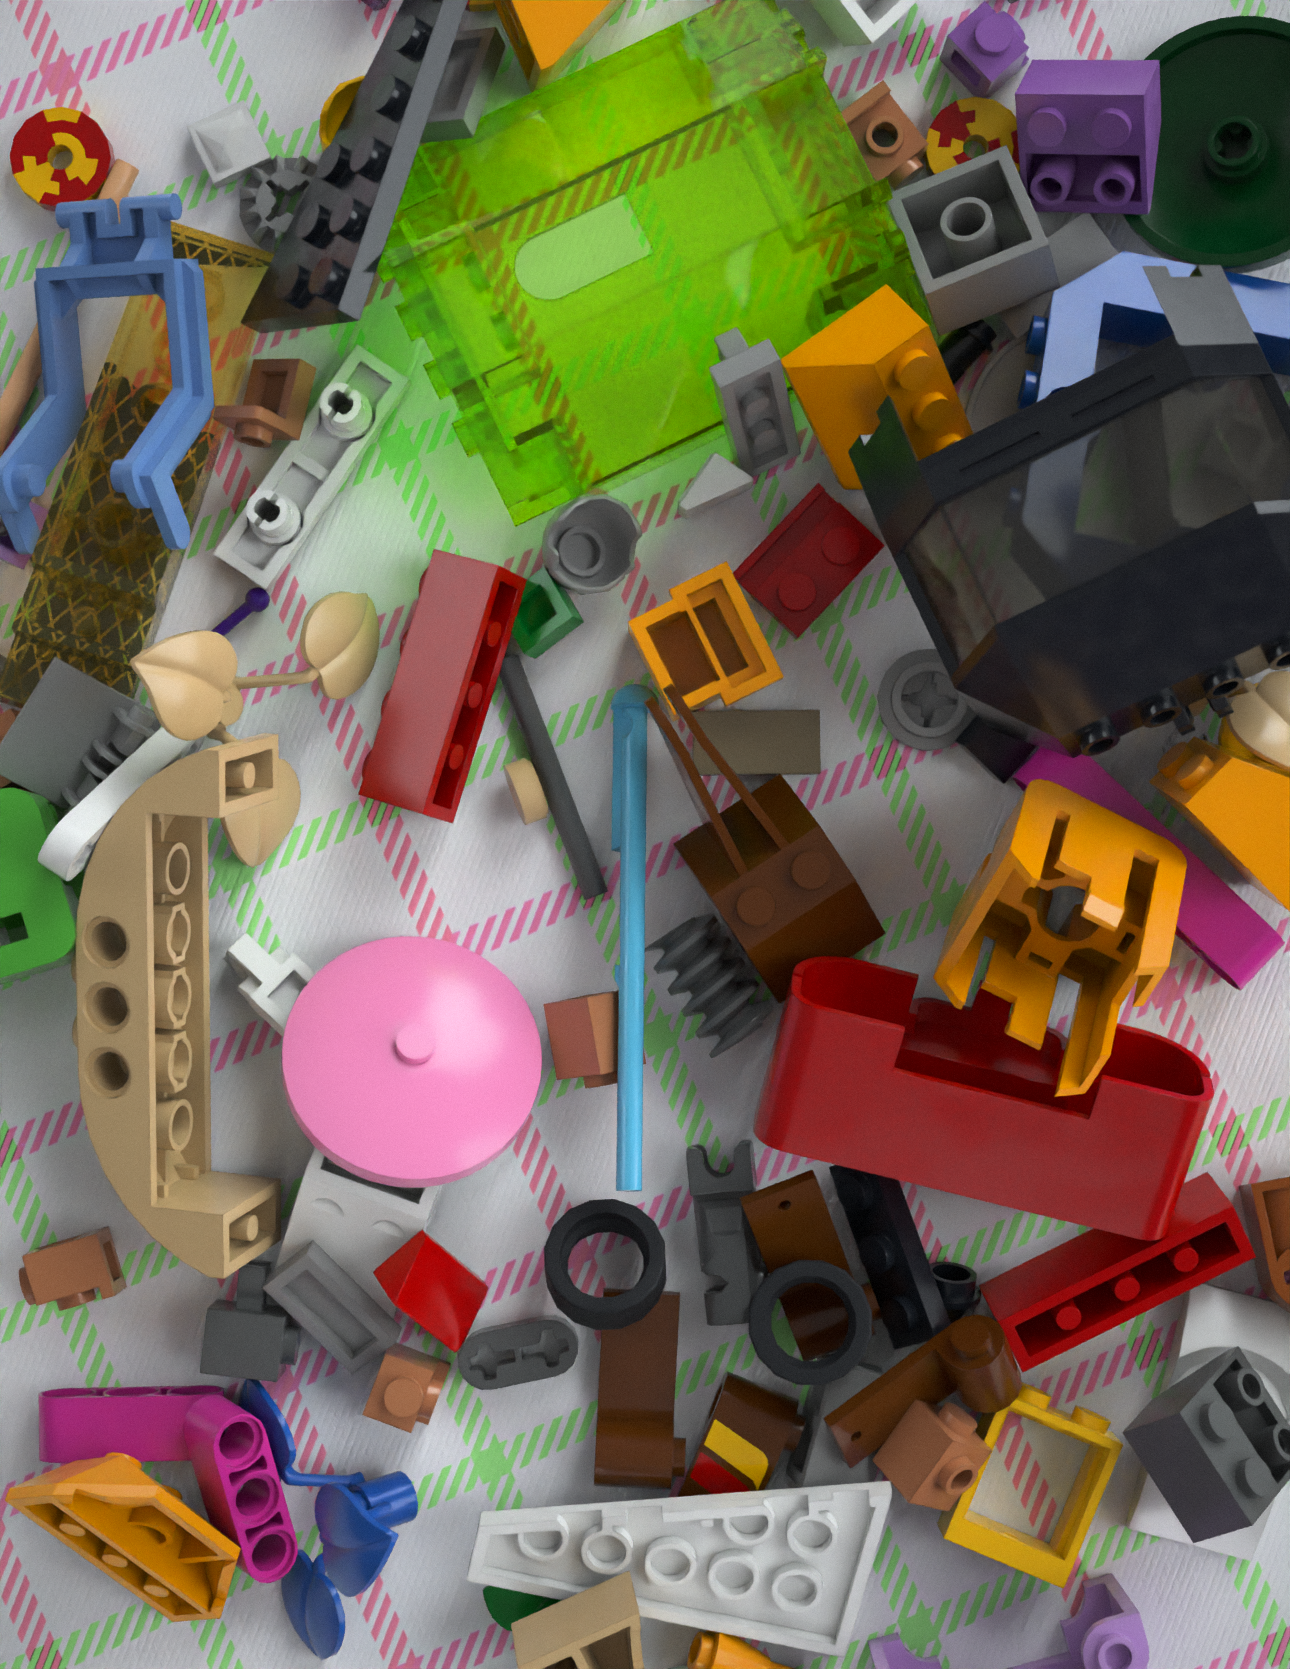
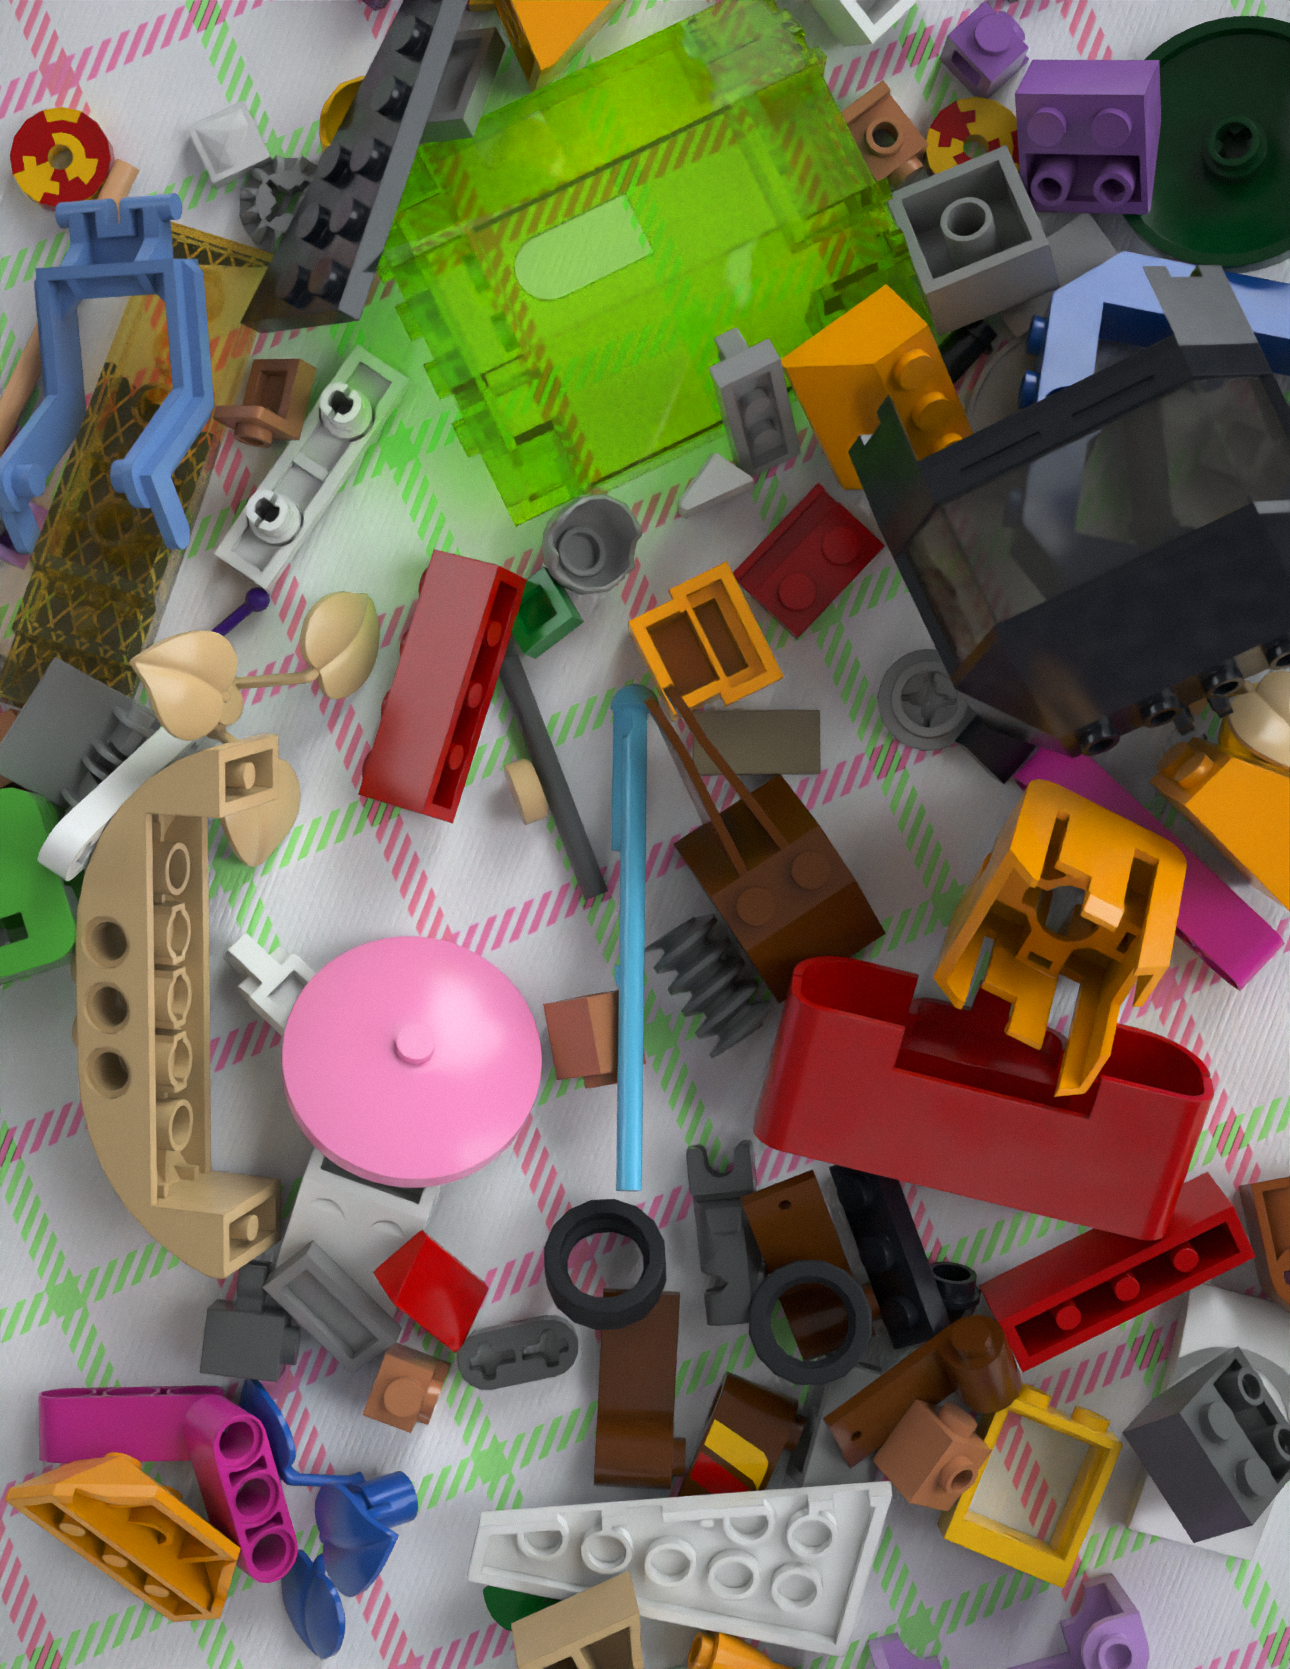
(72, 1270): nougat brick -> none

